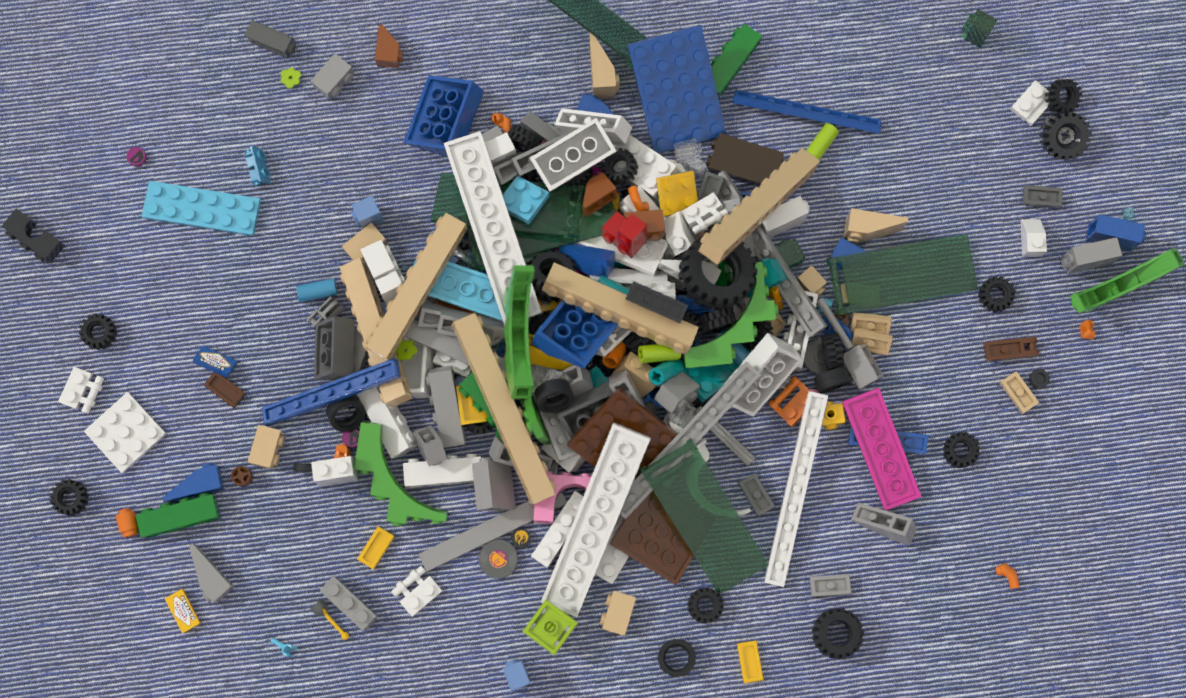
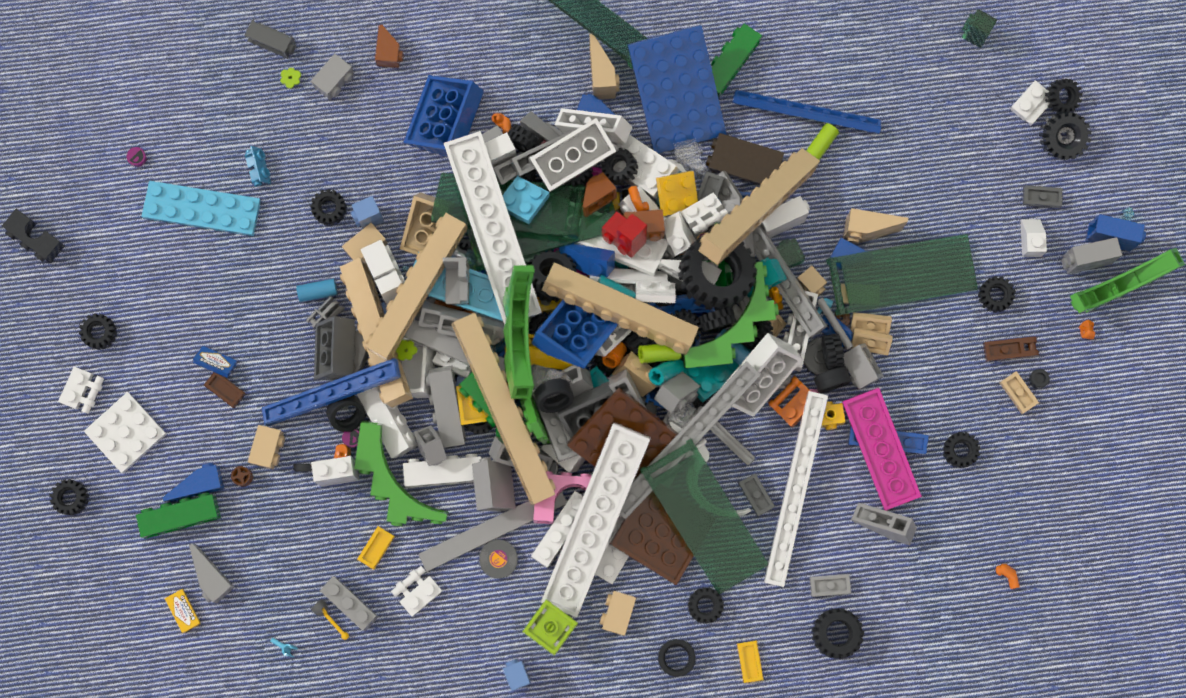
(127, 523): orange brick -> none
(317, 203): none -> black tyre
(418, 224): none -> tan slope
(456, 280): none -> light grey panel
(521, 538): black tile -> none
(656, 302): black plate -> none

